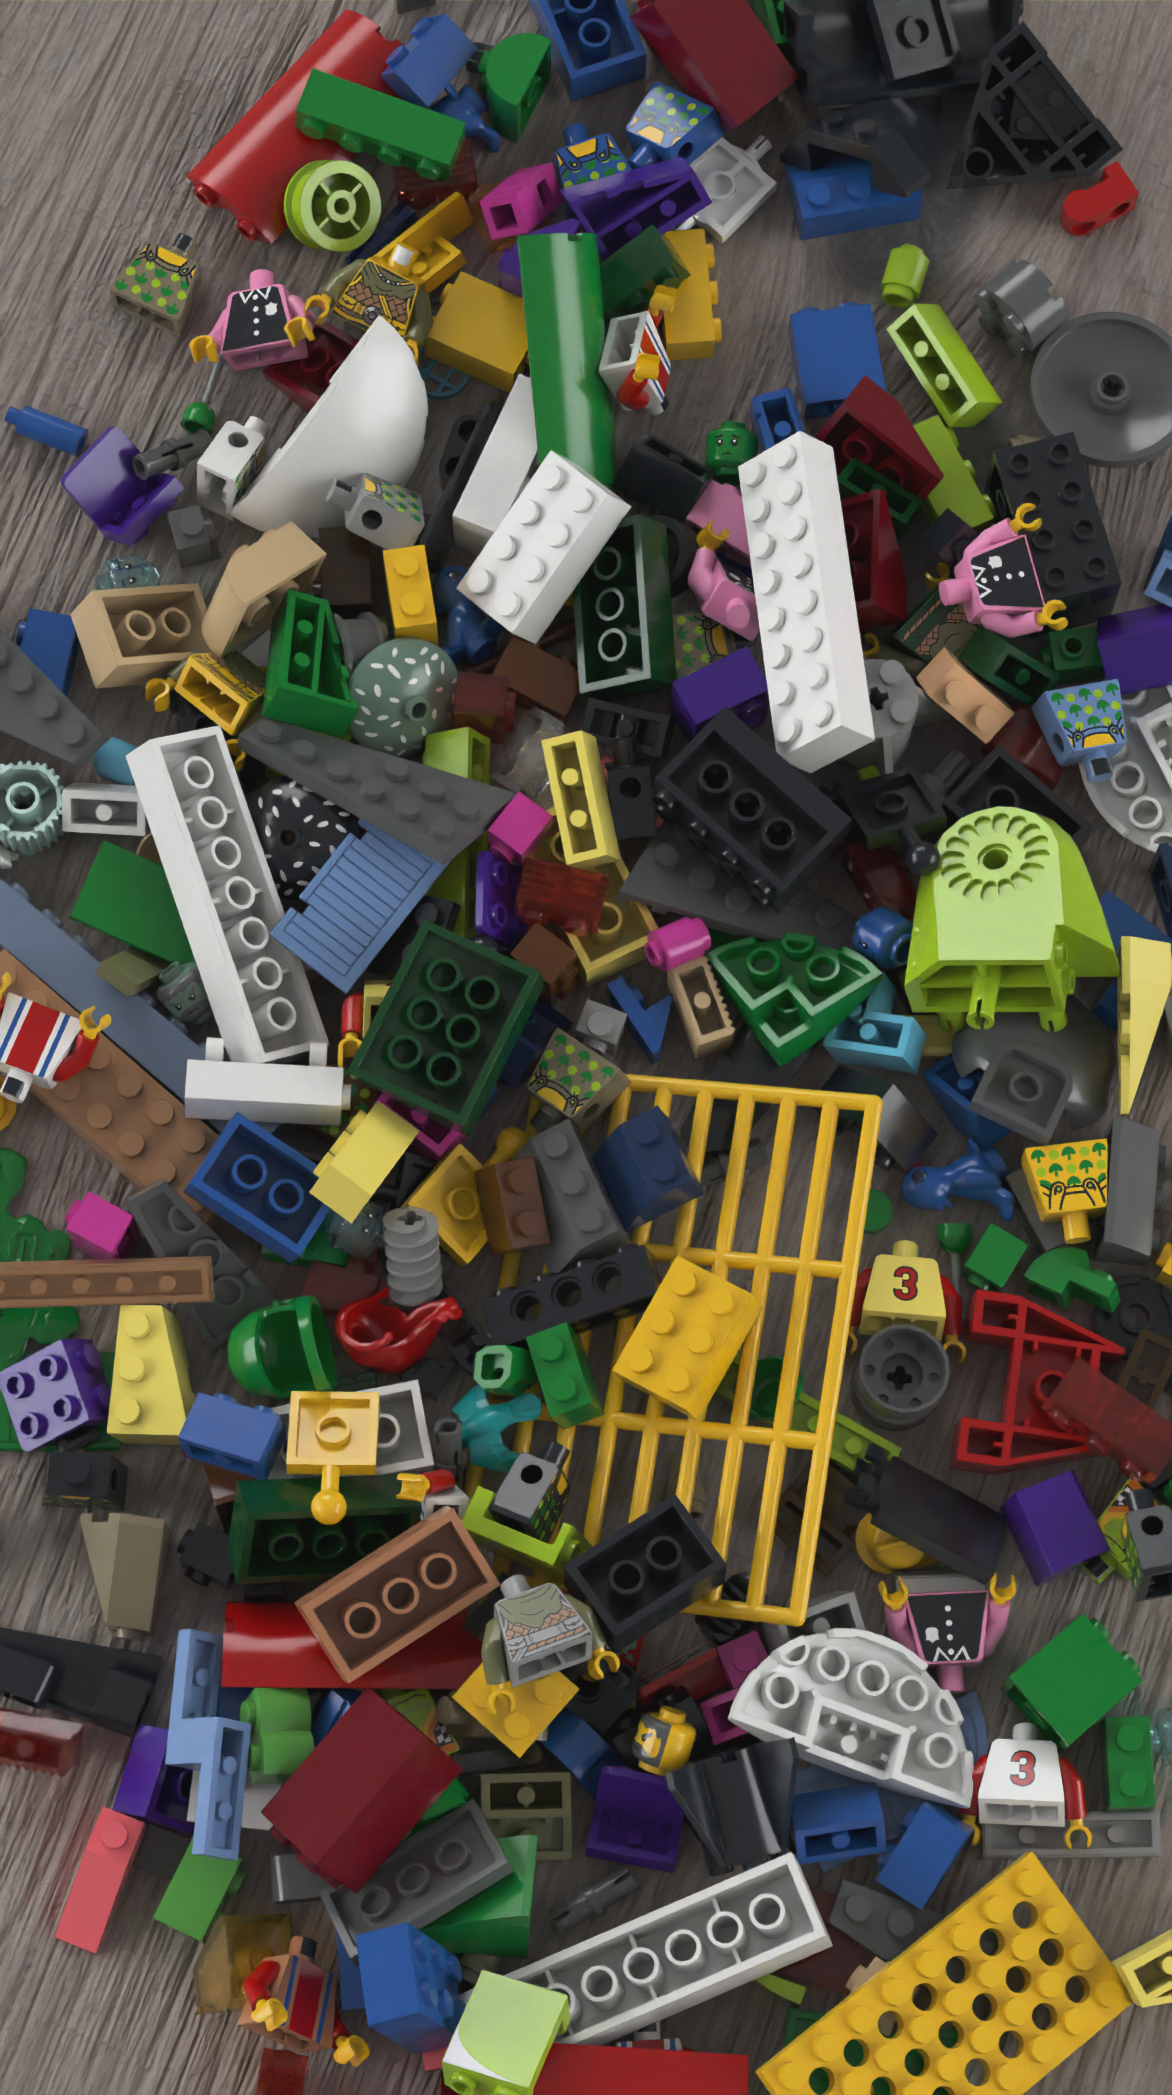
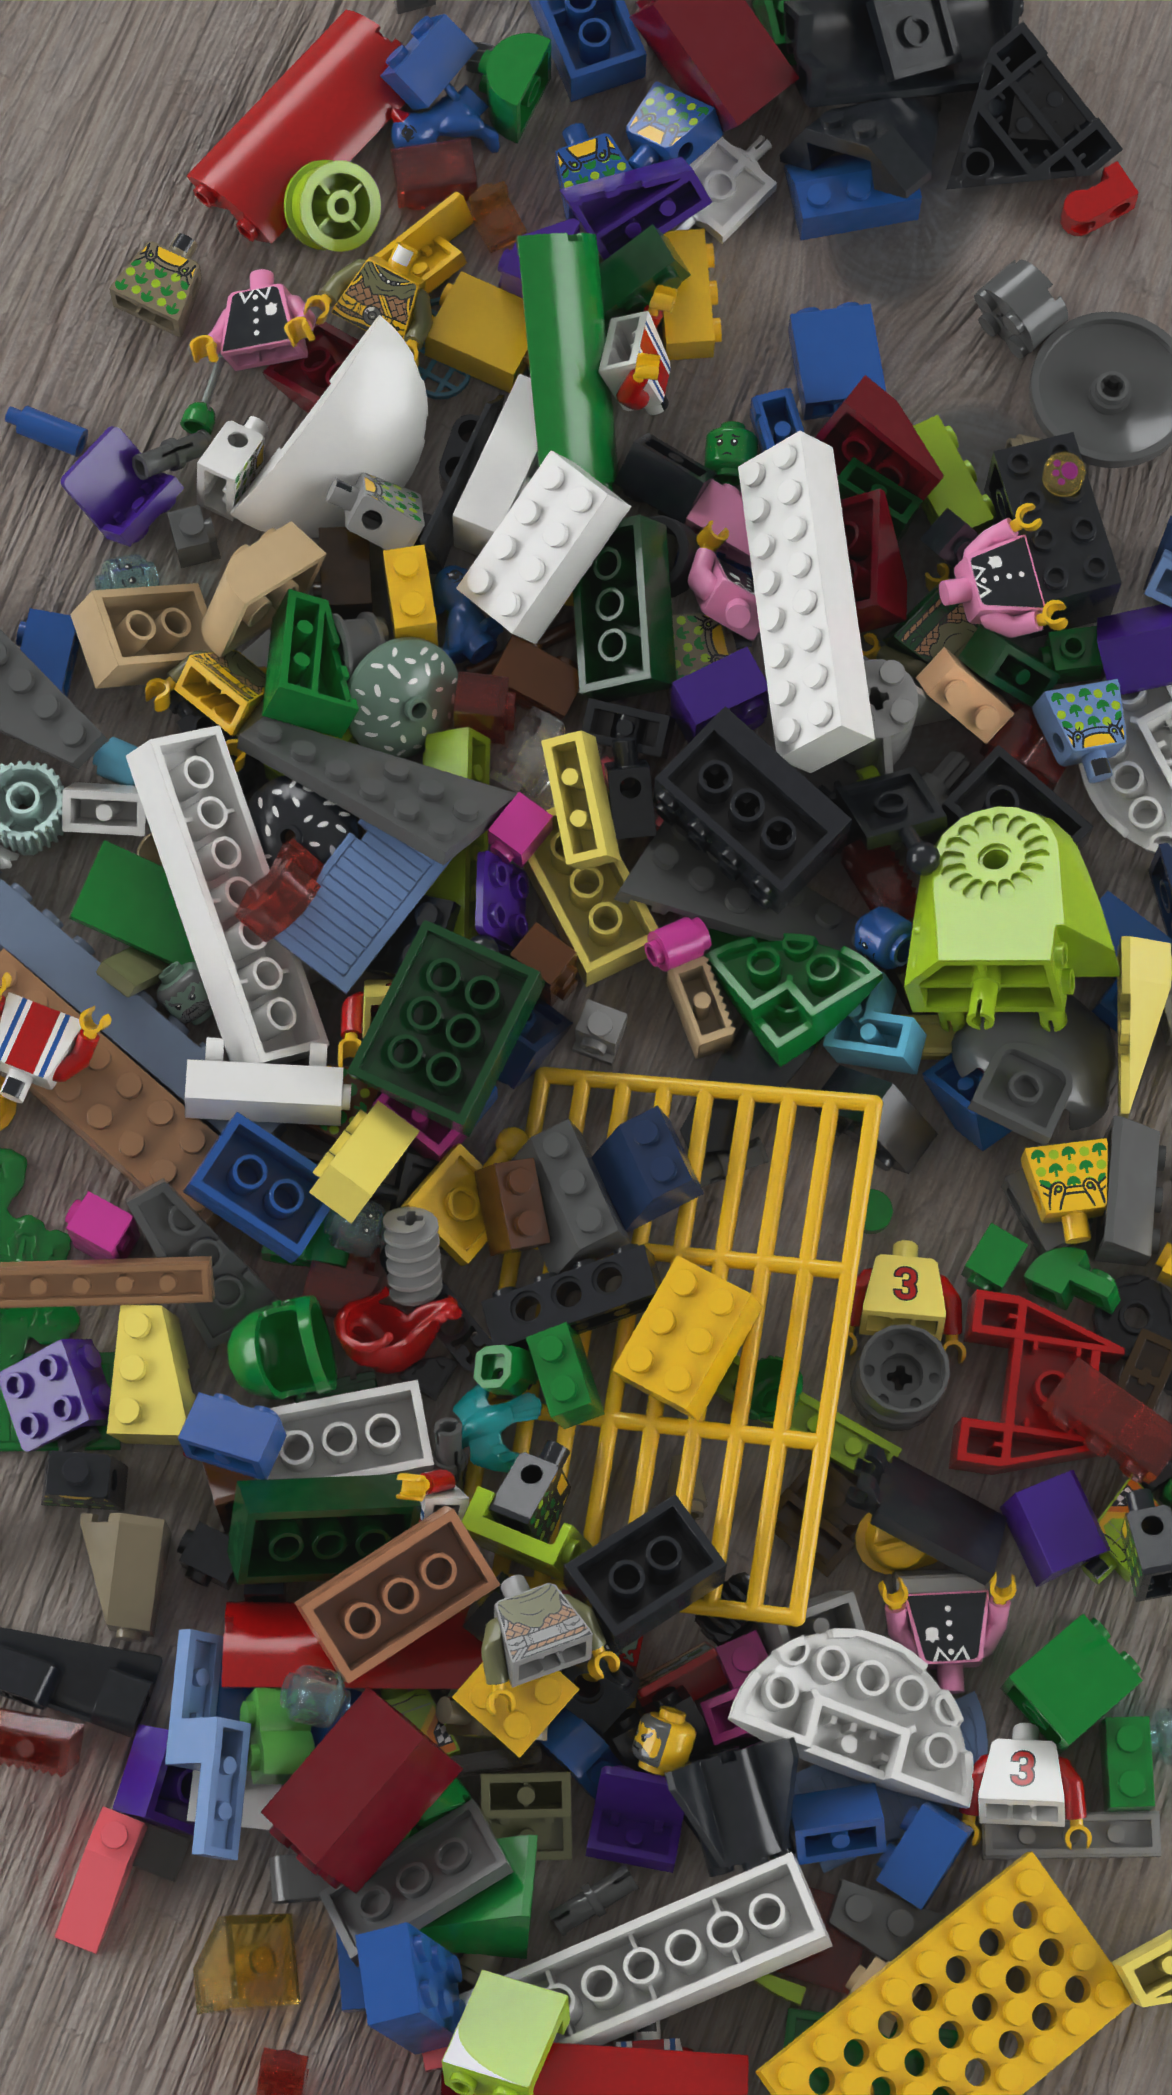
(199, 1893): bright green brick -> none
(281, 894): none -> clear red brick
(298, 2005): torso -> none
(314, 1696): none -> clear light blue head
(332, 1438): yellow plate -> none
(380, 125): green brick -> none
(386, 231): pin -> none
(521, 201): dark pink brick -> none
(561, 896): clear red brick -> none
(572, 1083): dark tan torso -> none
(645, 1026): blue slope -> none
(904, 276): lime brick -> none
(944, 365): lime brick -> none
(955, 1239): green hinge -> none
(970, 1176): blue animal -> none
(1063, 474): none -> clear yellow tile

